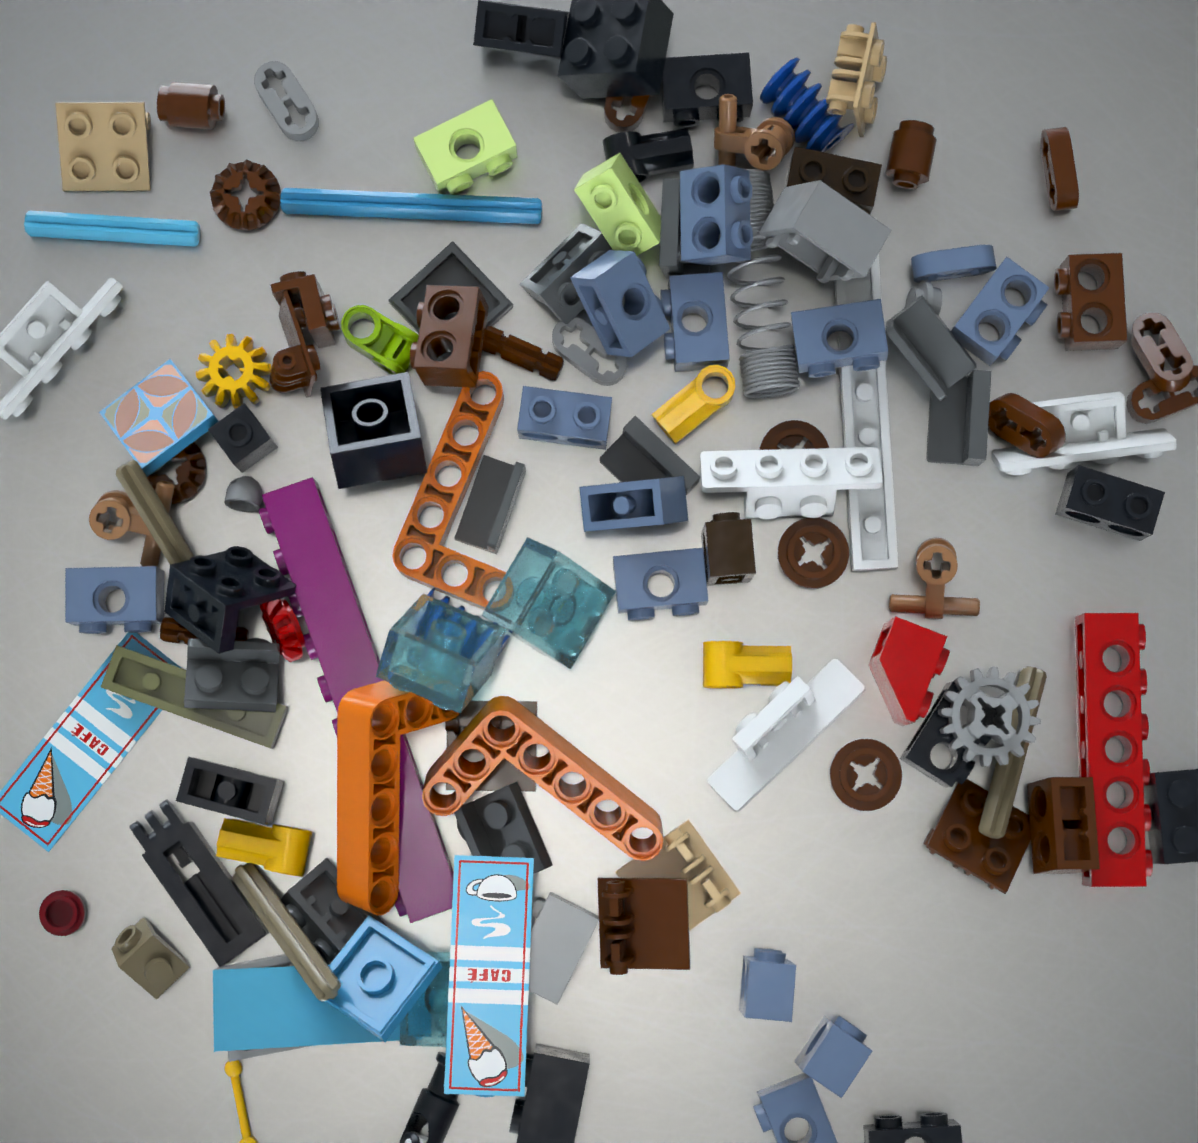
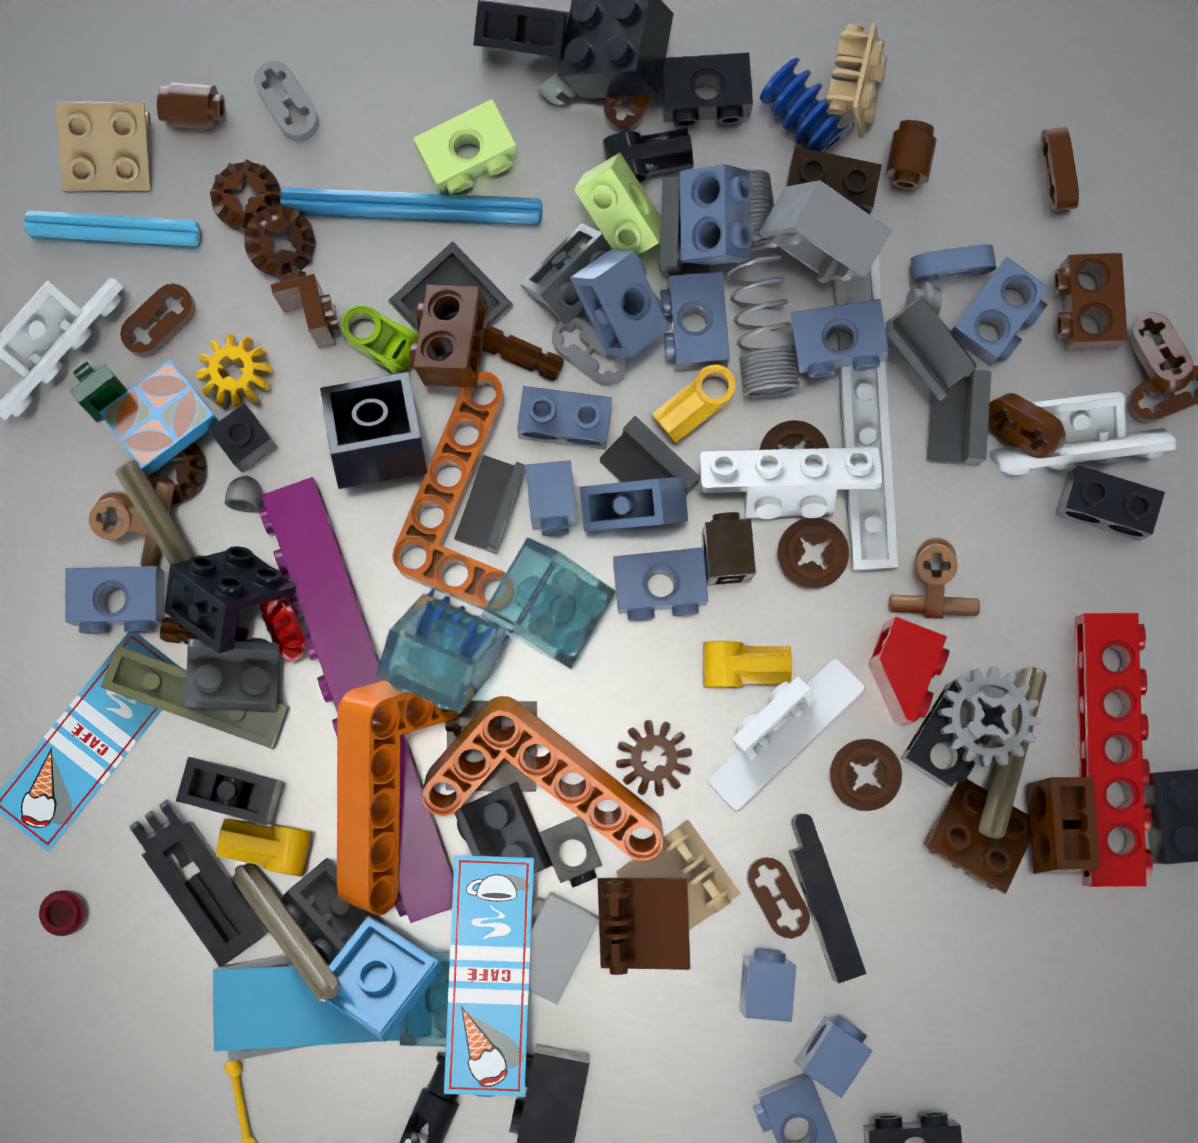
(96, 388): none -> dark green tile
(148, 958): dark tan bracket -> none
(150, 312): none -> reddish brown beam
(275, 220): none -> reddish brown gear
(296, 365): reddish brown hinge -> none
(551, 497): none -> sand blue brick
(556, 90): none -> light grey hinge
(556, 836): none -> brick
(647, 744): none -> reddish brown gear
(754, 143): medium nougat piece -> none
(788, 893): none -> reddish brown beam
(824, 902): none -> black hinge

